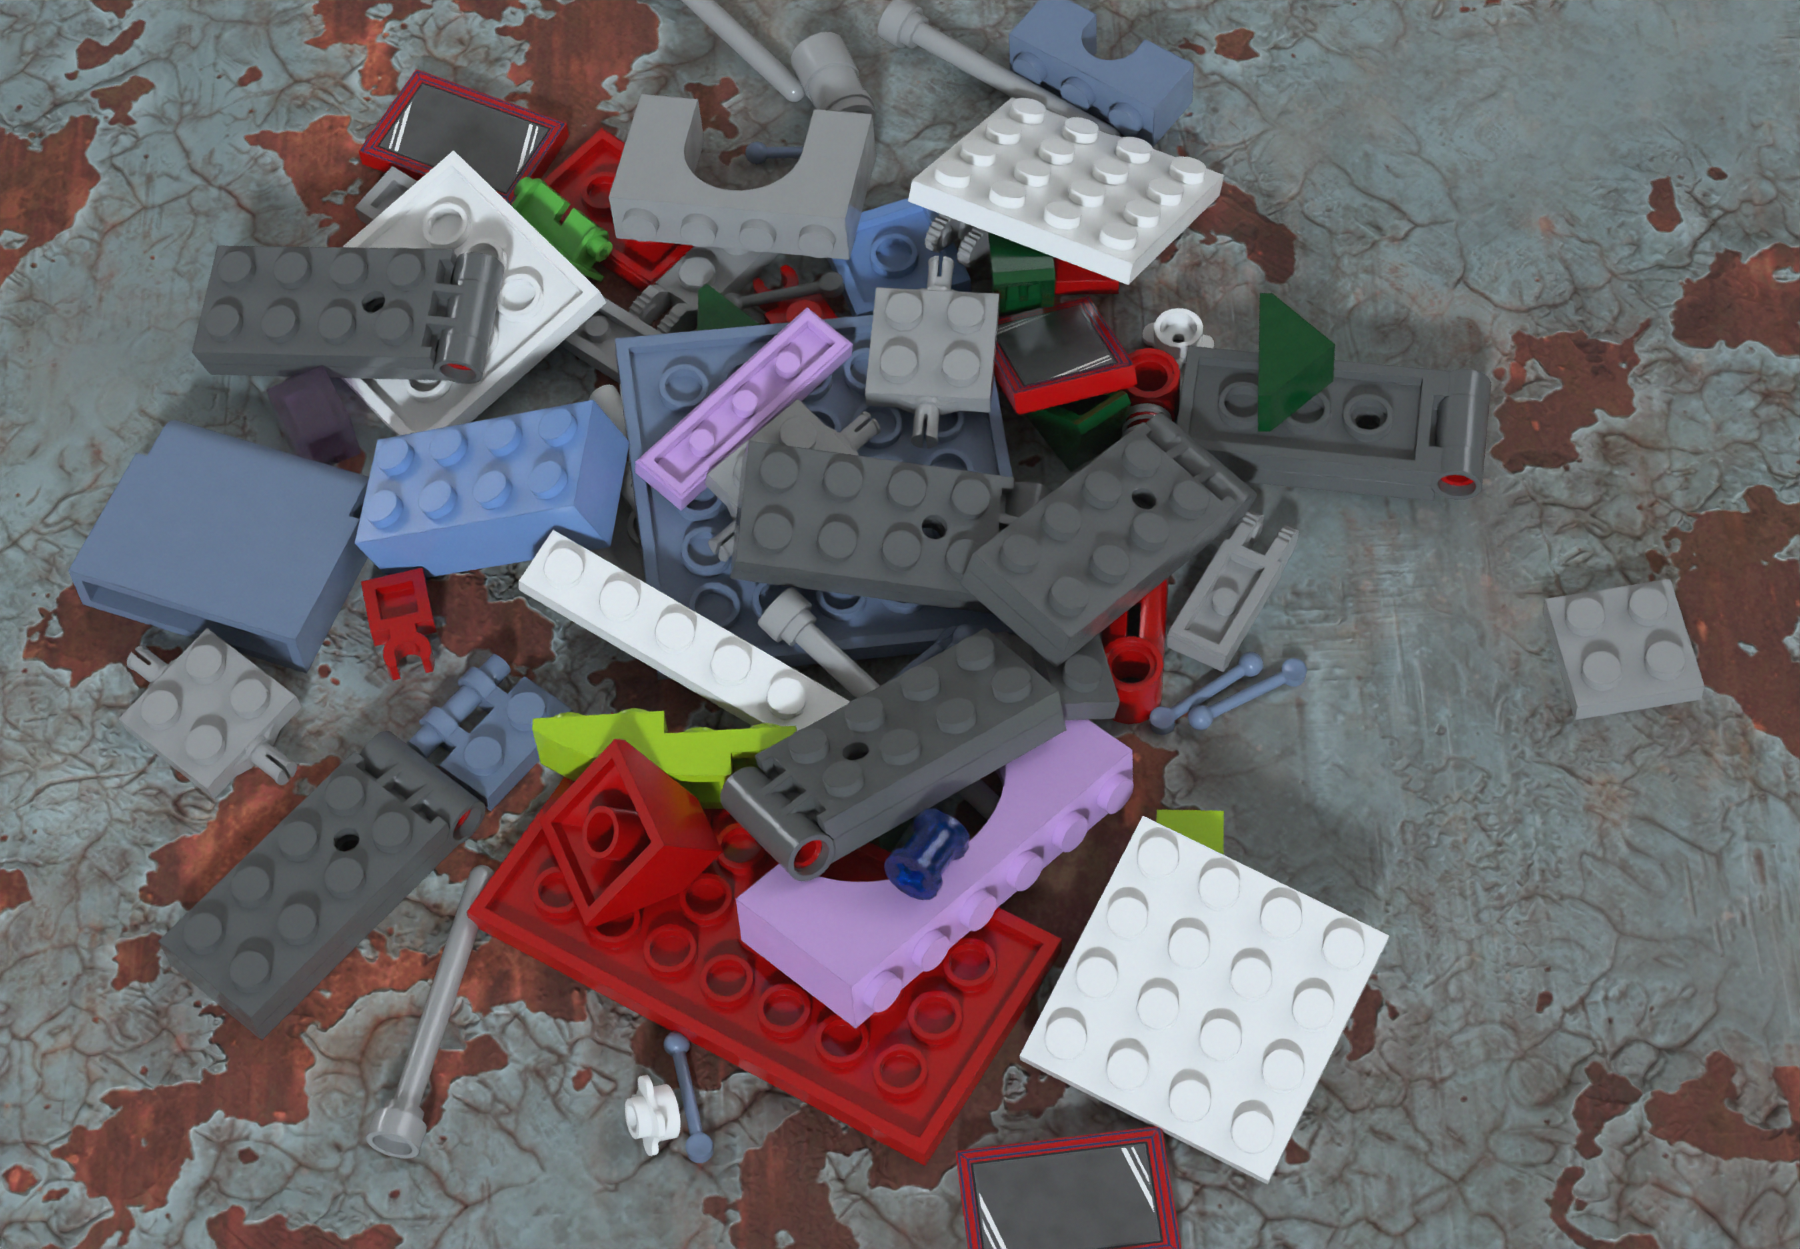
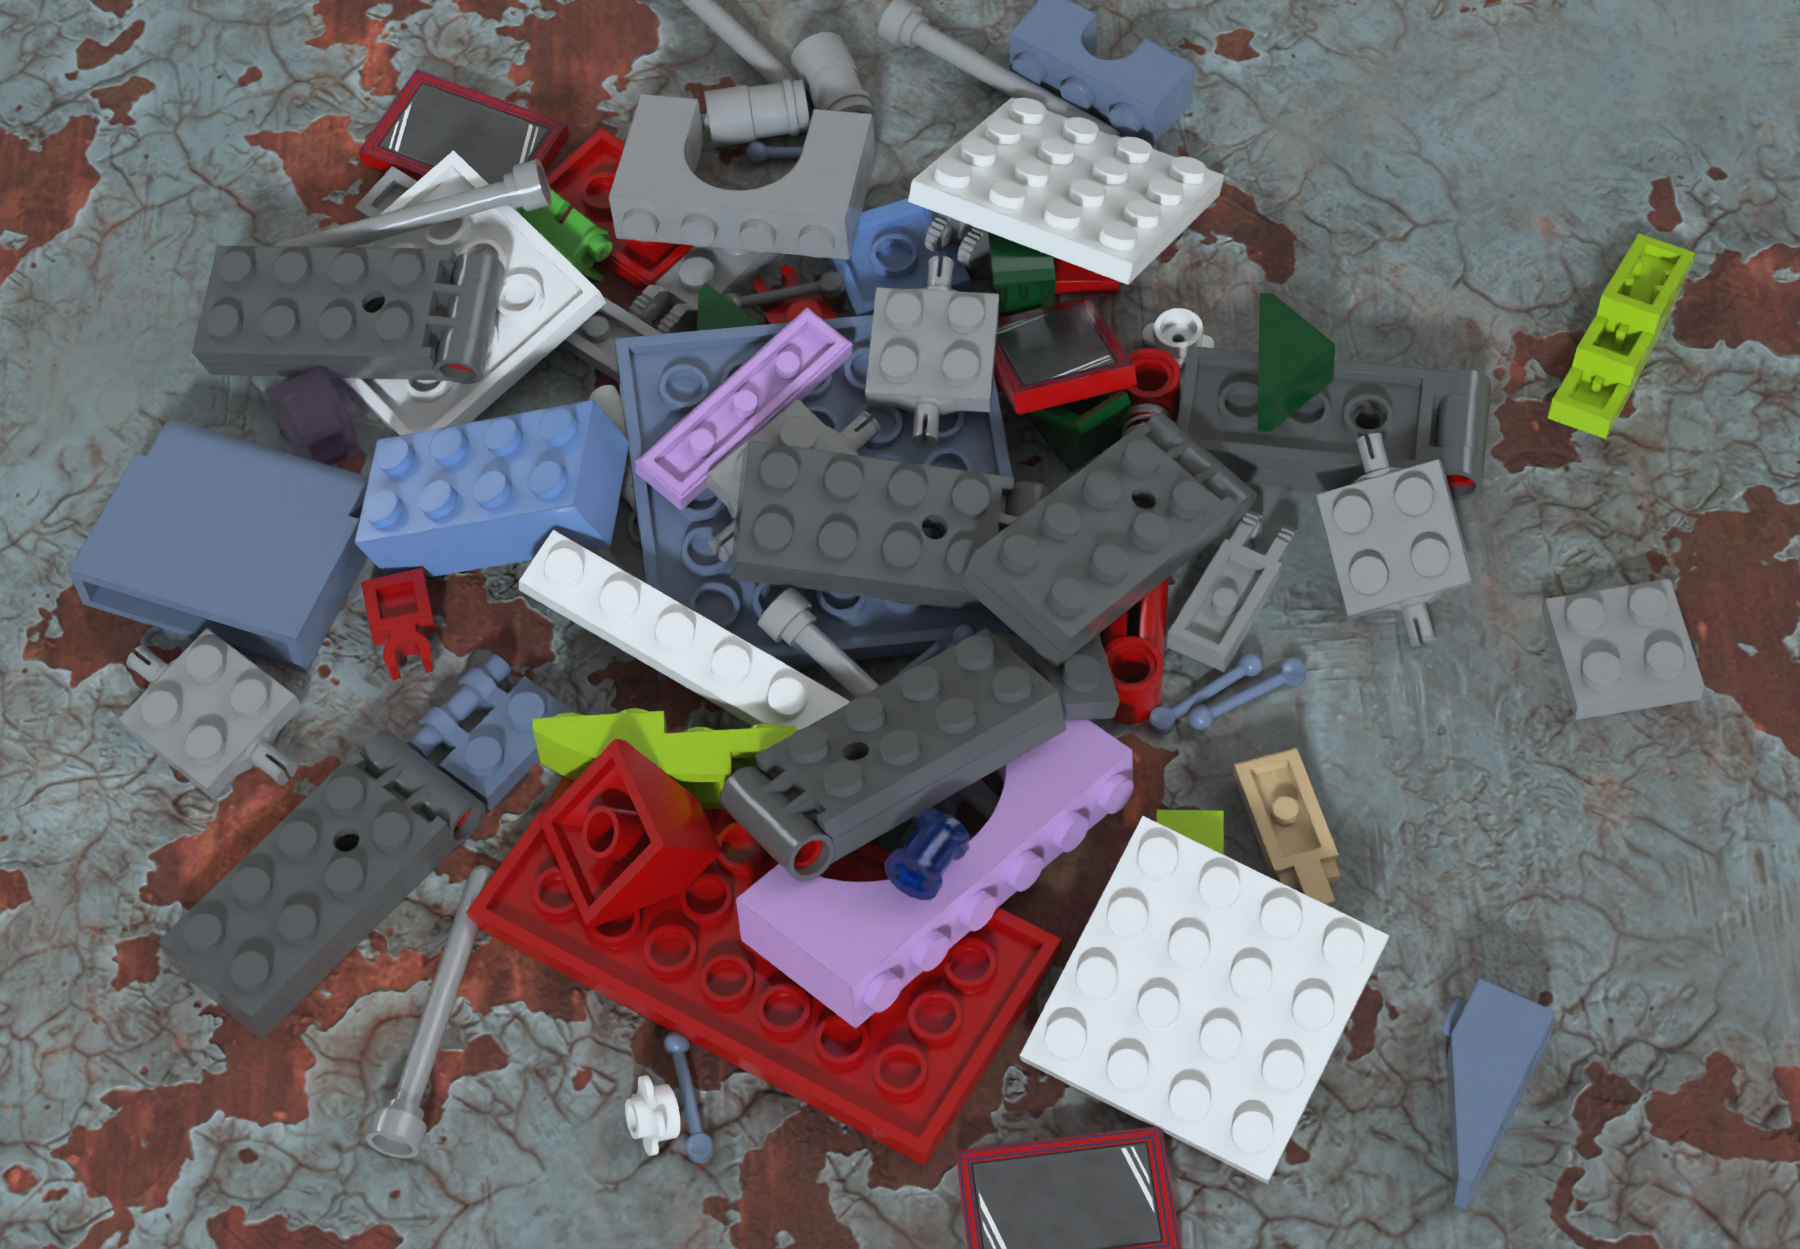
(521, 188): none -> light grey piece
(757, 112): none -> light grey piece
(1289, 823): none -> tan hinge
(1395, 539): none -> light grey plate
(1488, 1066): none -> sand blue slope
(1621, 336): none -> lime slope

